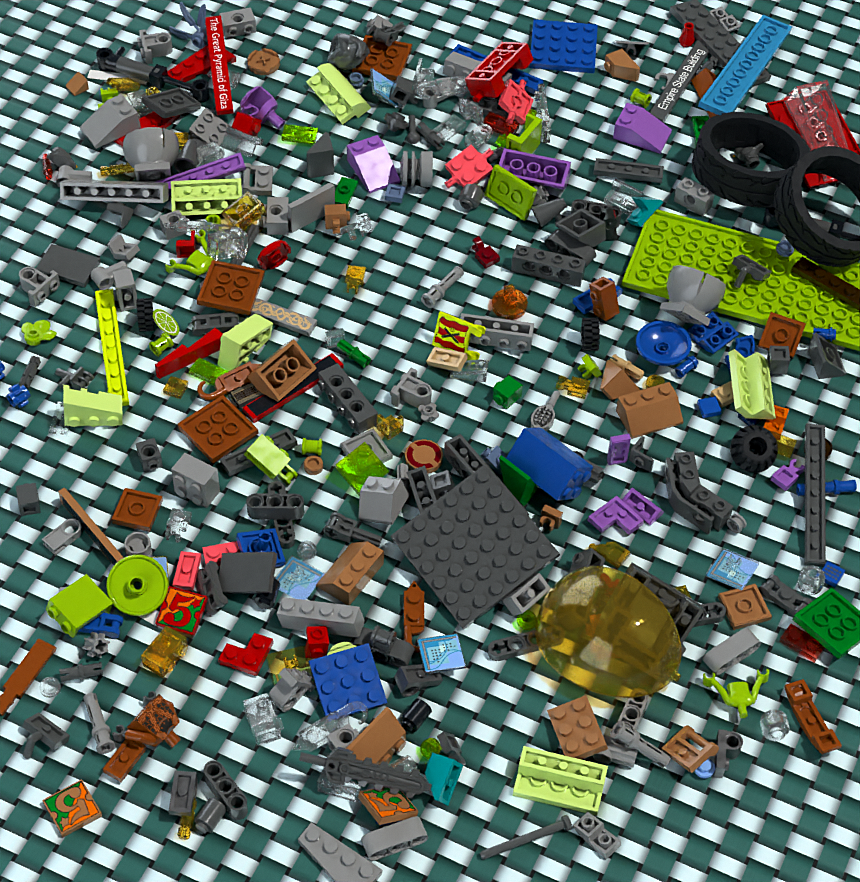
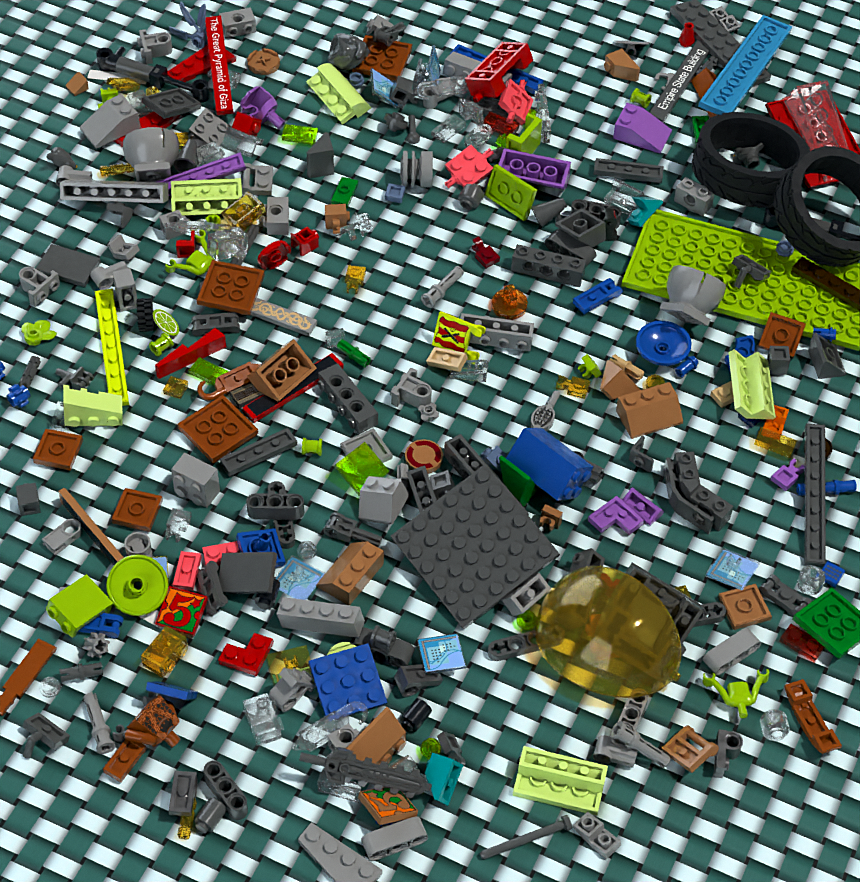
(47, 168): clear red animal -> none
(58, 449): none -> dark orange plate
(72, 808): tile -> none
(149, 455): dark grey brick -> none
(171, 690): none -> blue tile
(243, 340): yellowish green wedge -> none
(270, 459): brick -> none
(306, 239): none -> red window
(310, 207): light grey tile -> none
(313, 465): medium nougat tile -> none
(317, 641): red bracket -> none
(372, 163): slope -> none
(390, 426): clear yellow panel -> none
(413, 613): dark orange plate -> none
(430, 135): dark grey pin -> none
(432, 67): none -> piece
(507, 392): green brick -> none
(541, 195): light grey gear -> none
(563, 46): blue plate -> none
(577, 729): medium nougat plate -> none
(590, 334): black tyre -> none
(604, 298): dark orange brick -> none
(612, 552): clear yellow tile -> none
(618, 449): medium lavender plate -> none
(706, 769): light blue plate -> none
(709, 407): blue tile -> none
(714, 335): blue slope -> none
(736, 523): light grey bush -> none
(757, 438): black wheel -> none

